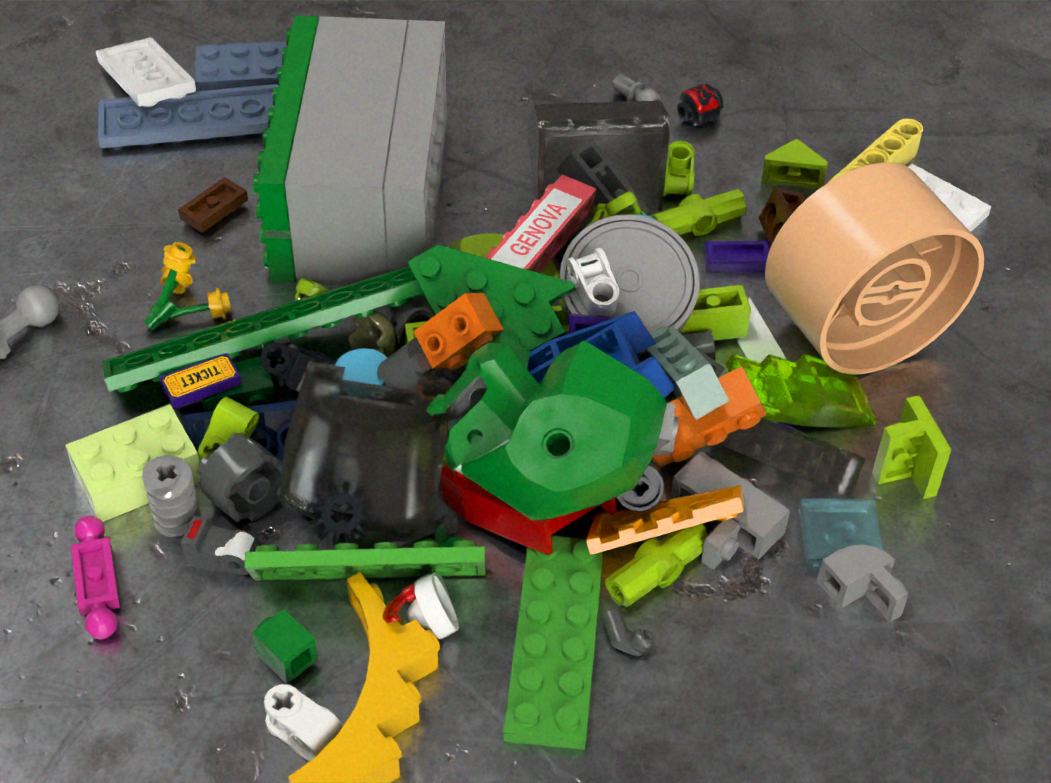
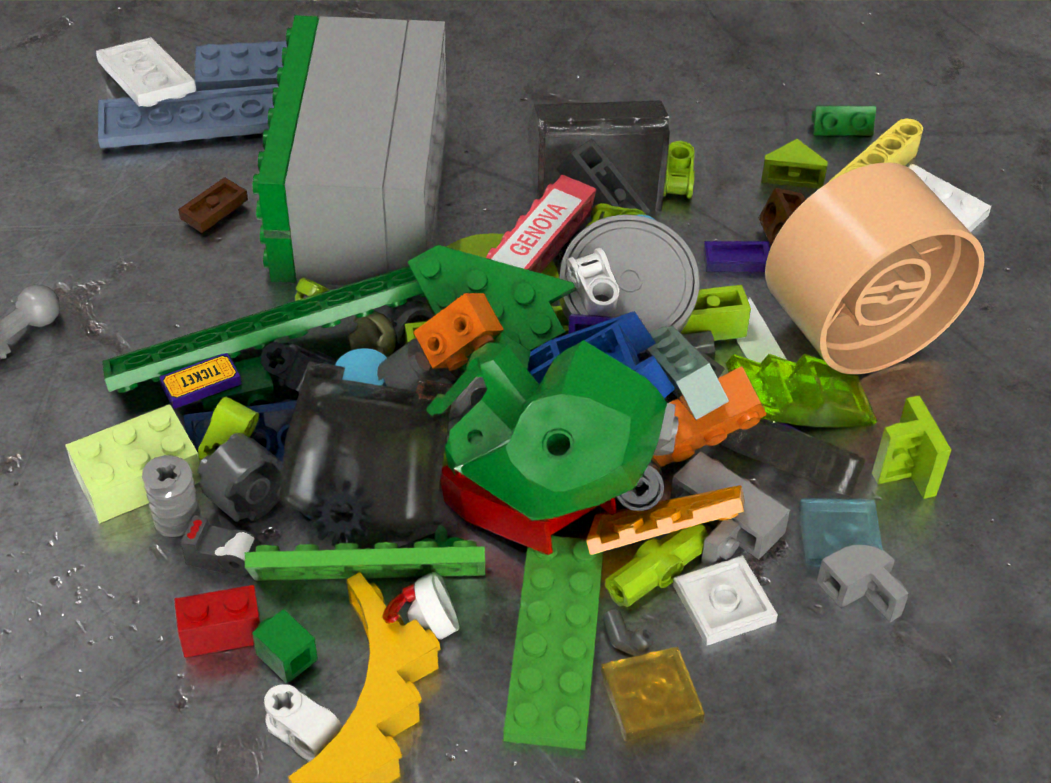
(95, 577): dark pink plate -> none
(176, 280): plant -> none
(217, 620): none -> red brick
(623, 202): lime tile -> none
(633, 90): light grey axle -> none
(652, 693): none -> clear yellow plate
(700, 105): black head -> none
(703, 214): lime piece -> none
(724, 600): none -> white tile
(843, 120): none -> green hinge

